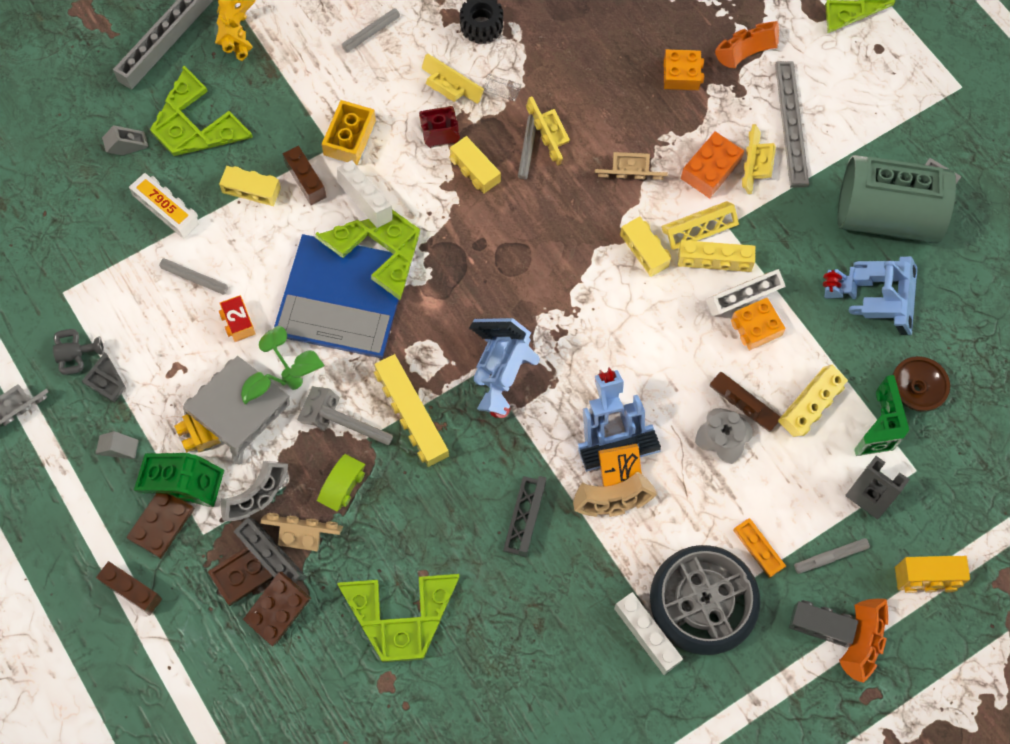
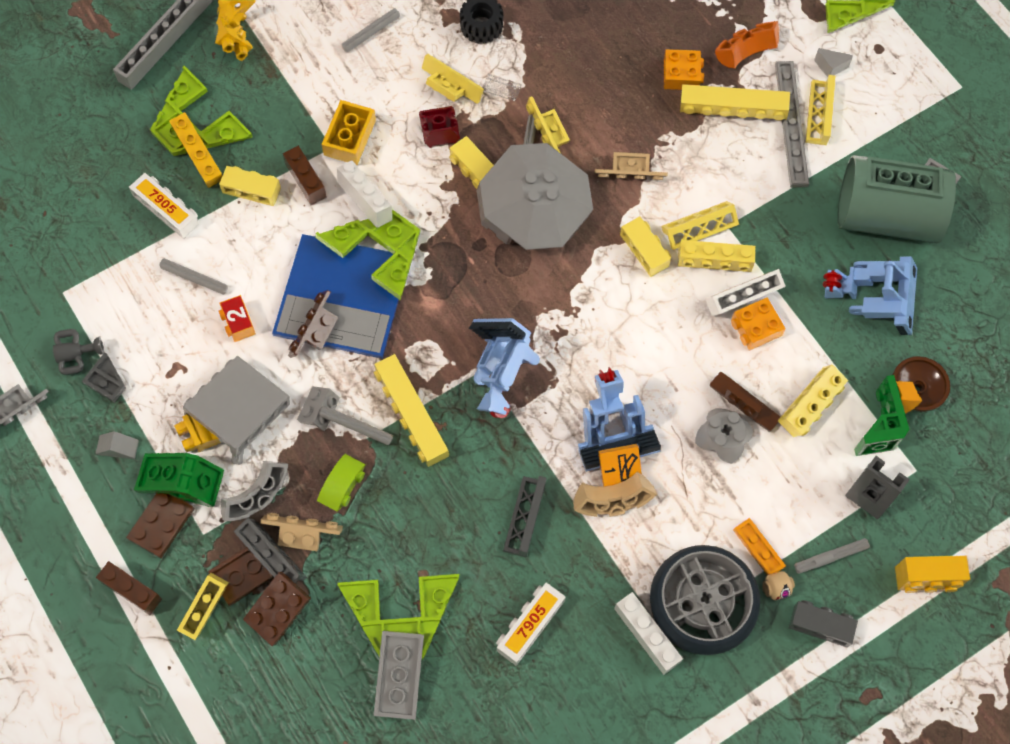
(124, 140): light grey slope -> none
(196, 149): none -> yellow brick
(202, 606): none -> light yellow brick
(303, 364): bright green plant -> none
(316, 328): none -> bracket
(398, 675): none -> light grey plate
(530, 624): none -> brick
(534, 197): none -> light grey windscreen
(712, 164): orange brick -> none
(735, 102): none -> light yellow brick
(759, 160): light yellow bracket -> none
(778, 585): none -> tan head
(827, 111): none -> light yellow fence
(832, 61): none -> light grey slope
(868, 639): orange brick -> none
(909, 395): none -> light orange tile

